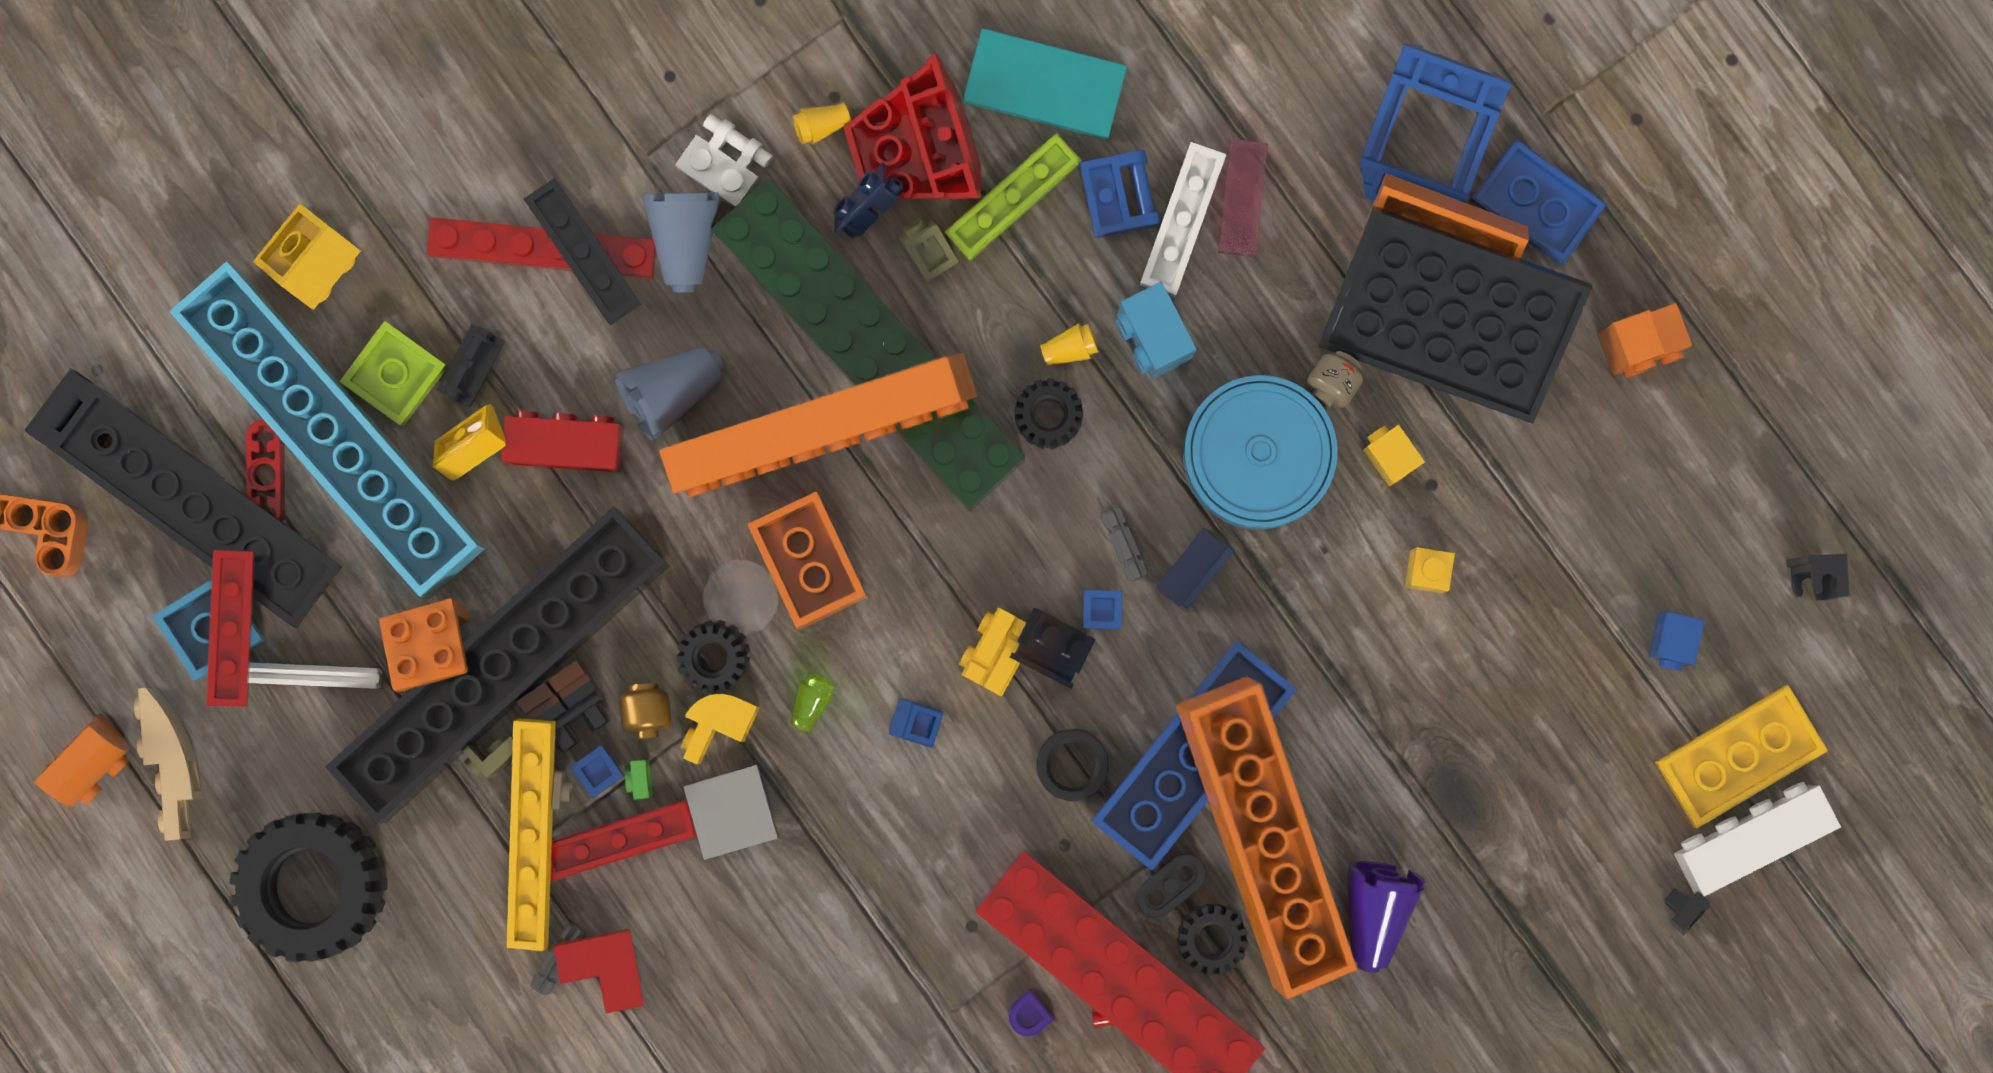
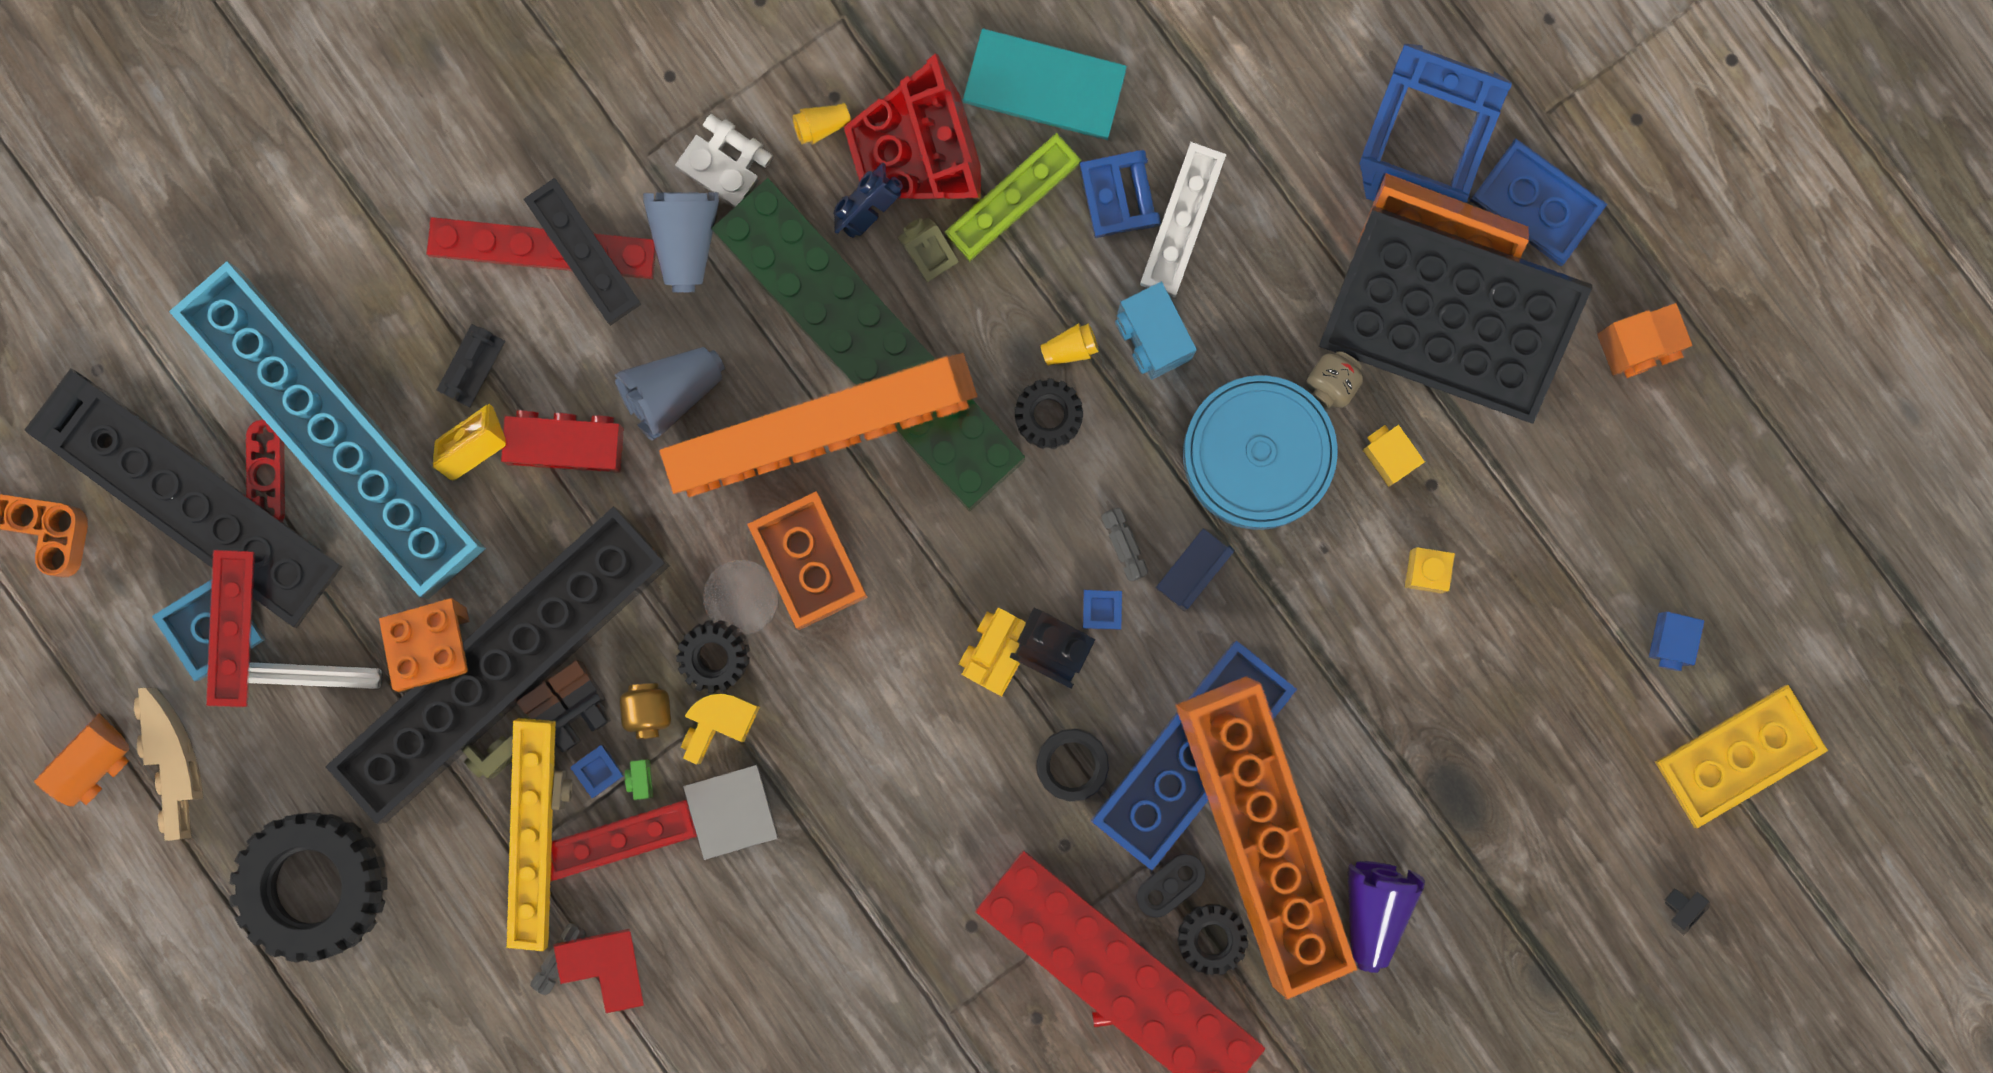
(307, 257): yellow slope -> none
(393, 374): lime plate -> none
(811, 701): clear neon green cone -> none
(916, 722): blue slope -> none
(1029, 1015): dark purple tile -> none
(1242, 198): clear pink plate -> none
(1756, 839): white brick -> none
(1826, 572): black hinge -> none

